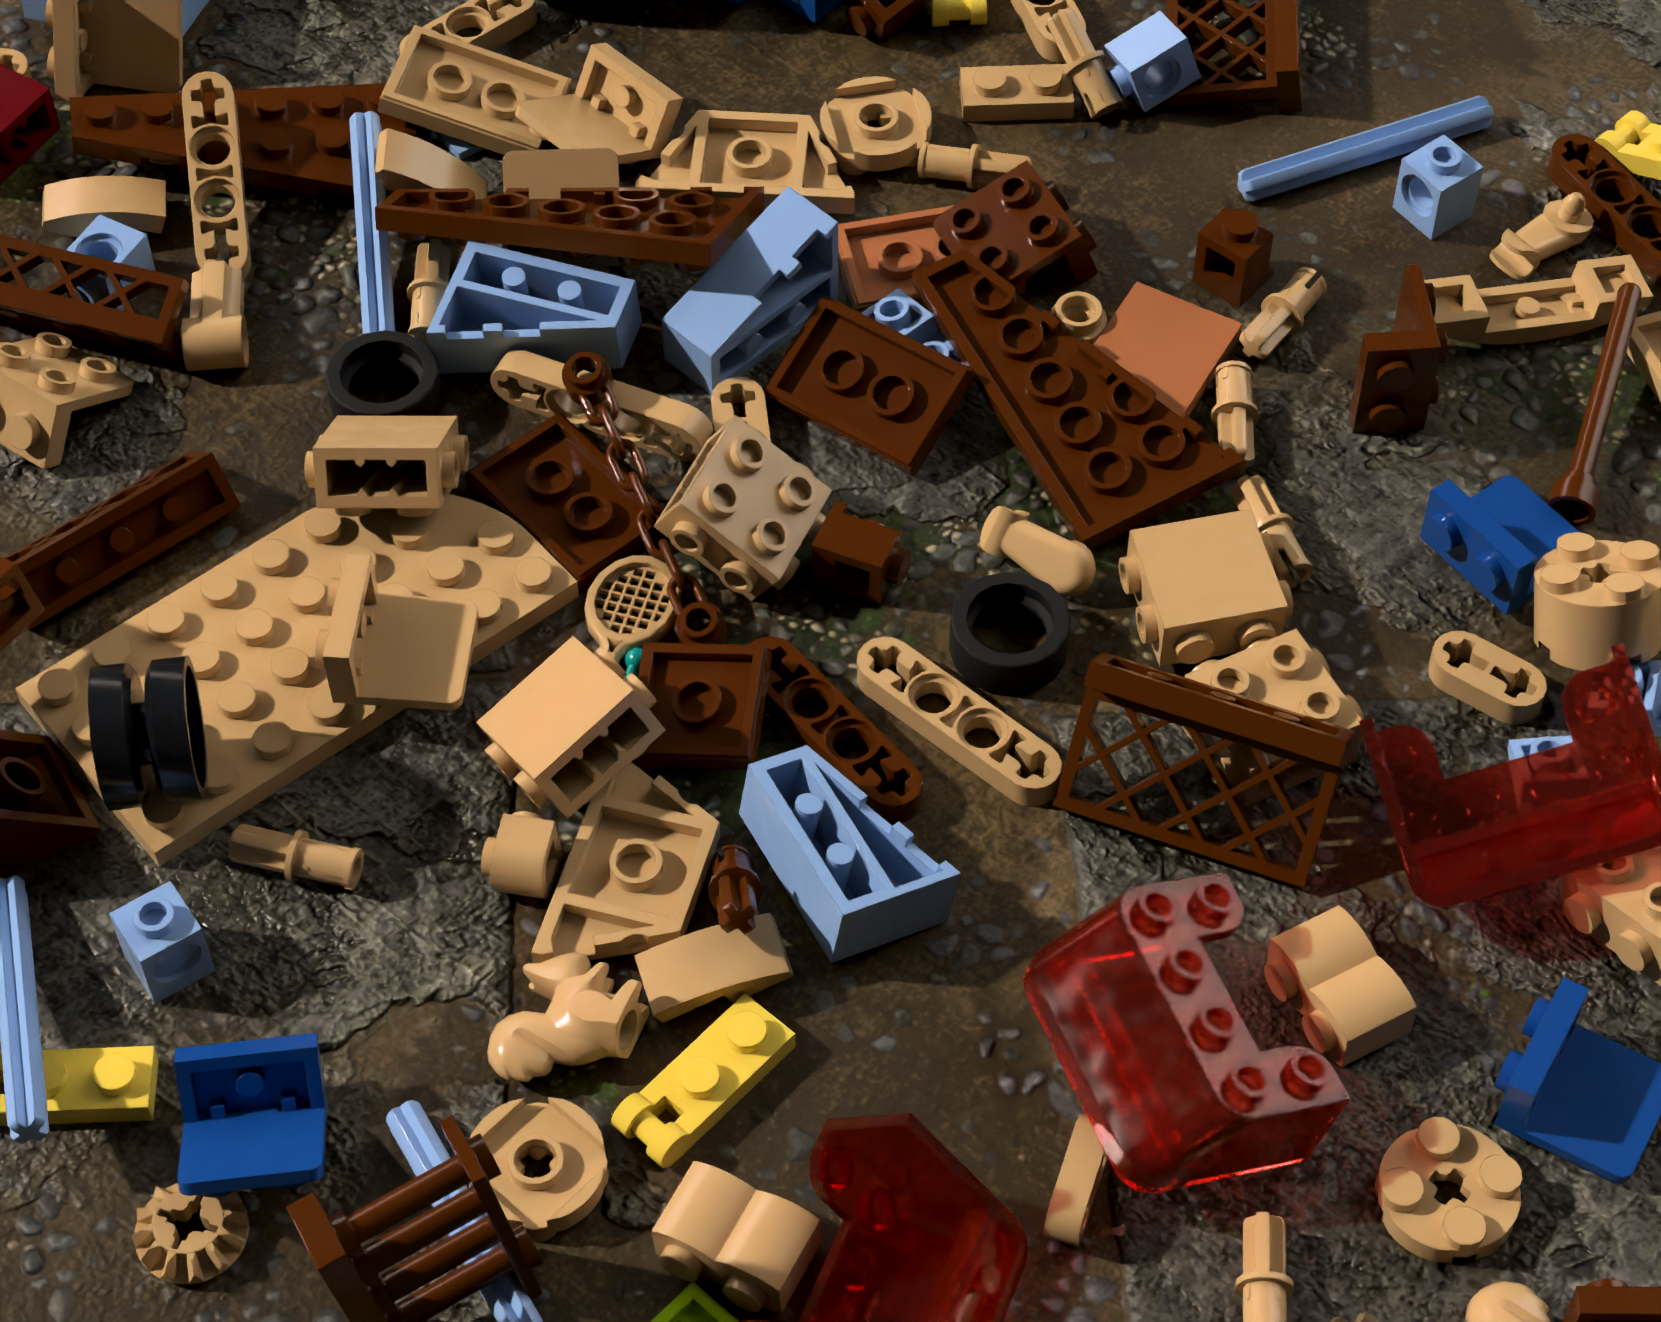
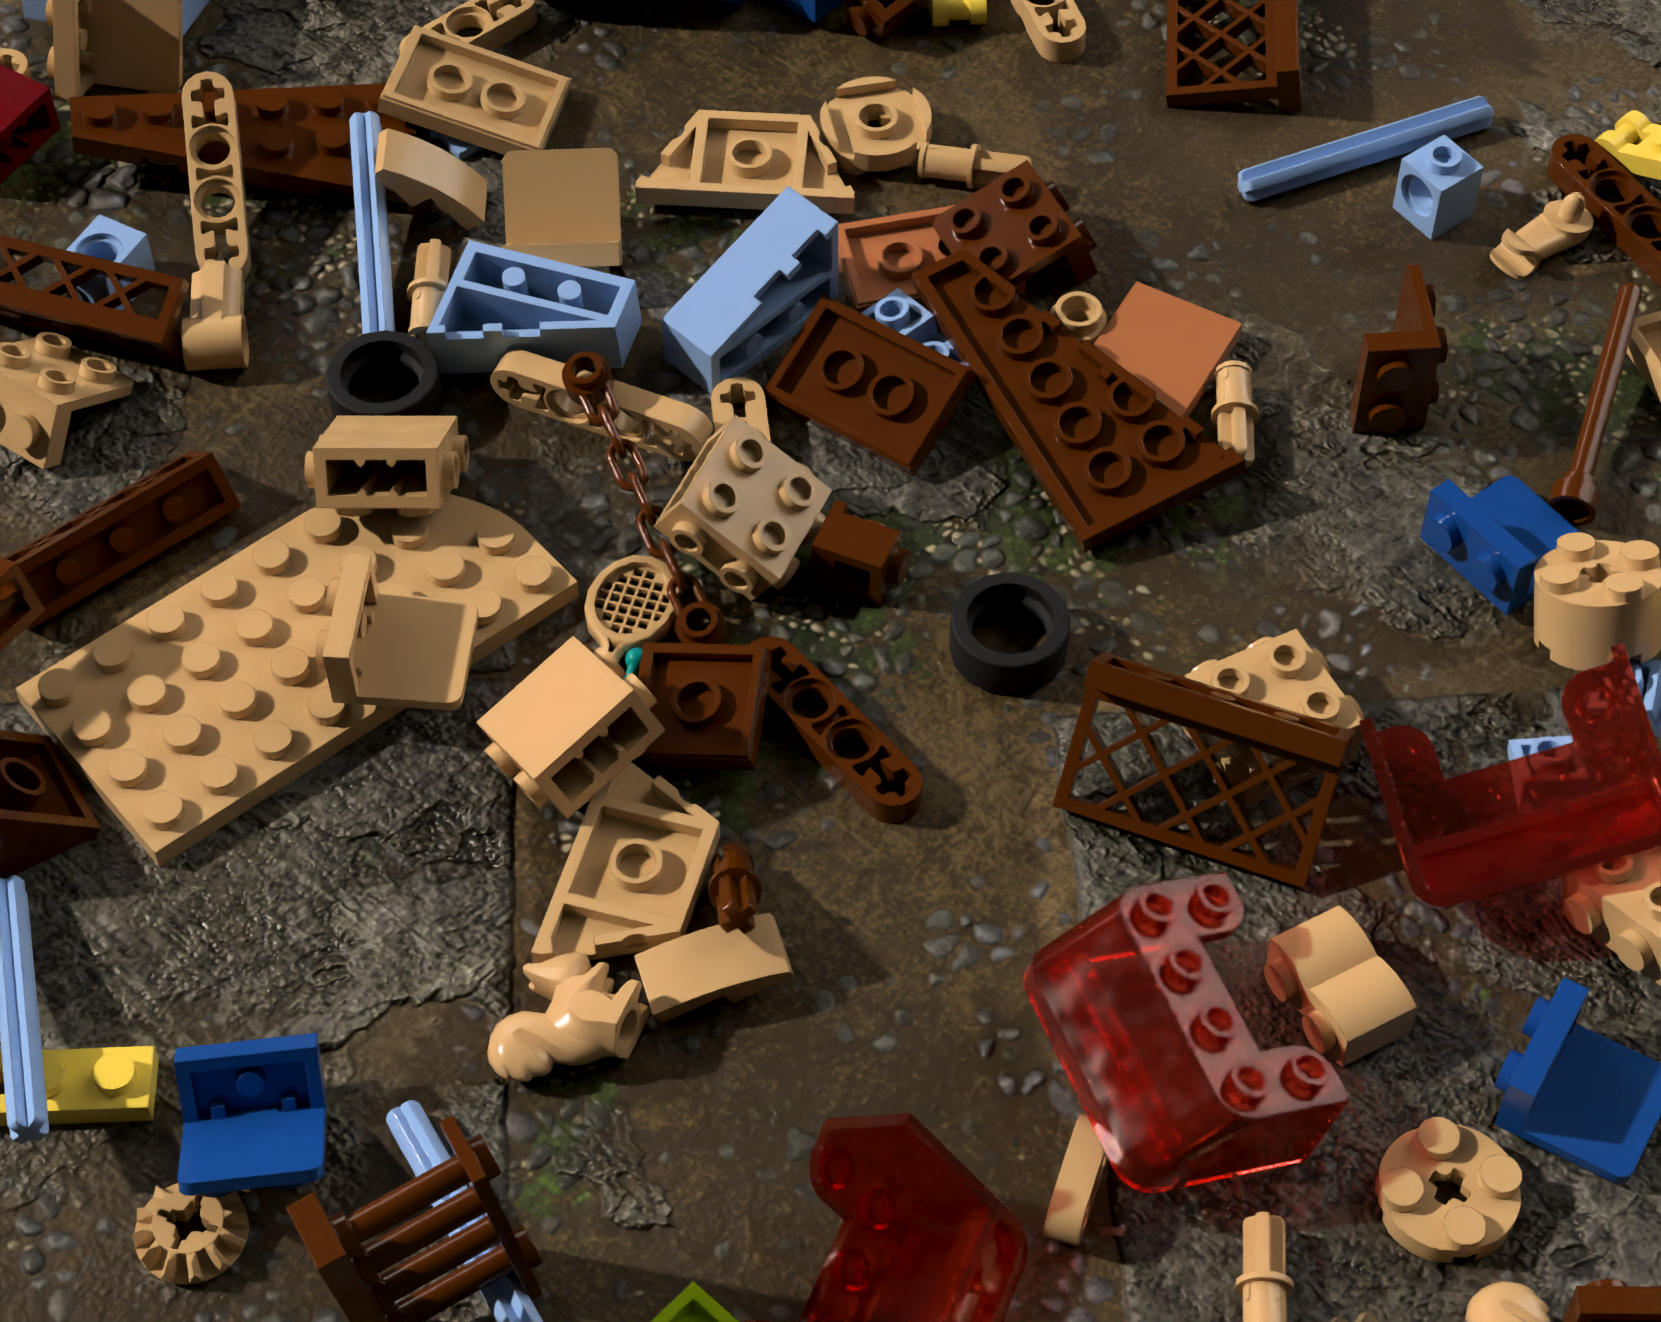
(130, 200): tan slope -> none
(147, 733): black wheel -> none
(162, 942): light blue brick -> none
(296, 856): tan axle -> none
(523, 855): tan plate -> none
(564, 497): reddish brown tile -> none
(575, 1174): tan plate -> none
(585, 222): reddish brown wing -> none
(611, 108): tan bracket -> none
(705, 1081): light yellow plate -> none
(736, 1238): tan brick -> none
(839, 858): light blue wedge -> none
(965, 713): tan beam -> none
(1016, 93): tan plate -> none
(1043, 554): tan piece -> none
(1084, 64): tan axle -> none
(1151, 62): light blue brick -> none
(1204, 586): tan brick -> none
(1235, 239): reddish brown brick -> none
(1255, 495): tan axle -> none
(1282, 313): tan axle -> none
(1487, 677): tan beam -> none
(1535, 309): tan slope -> none

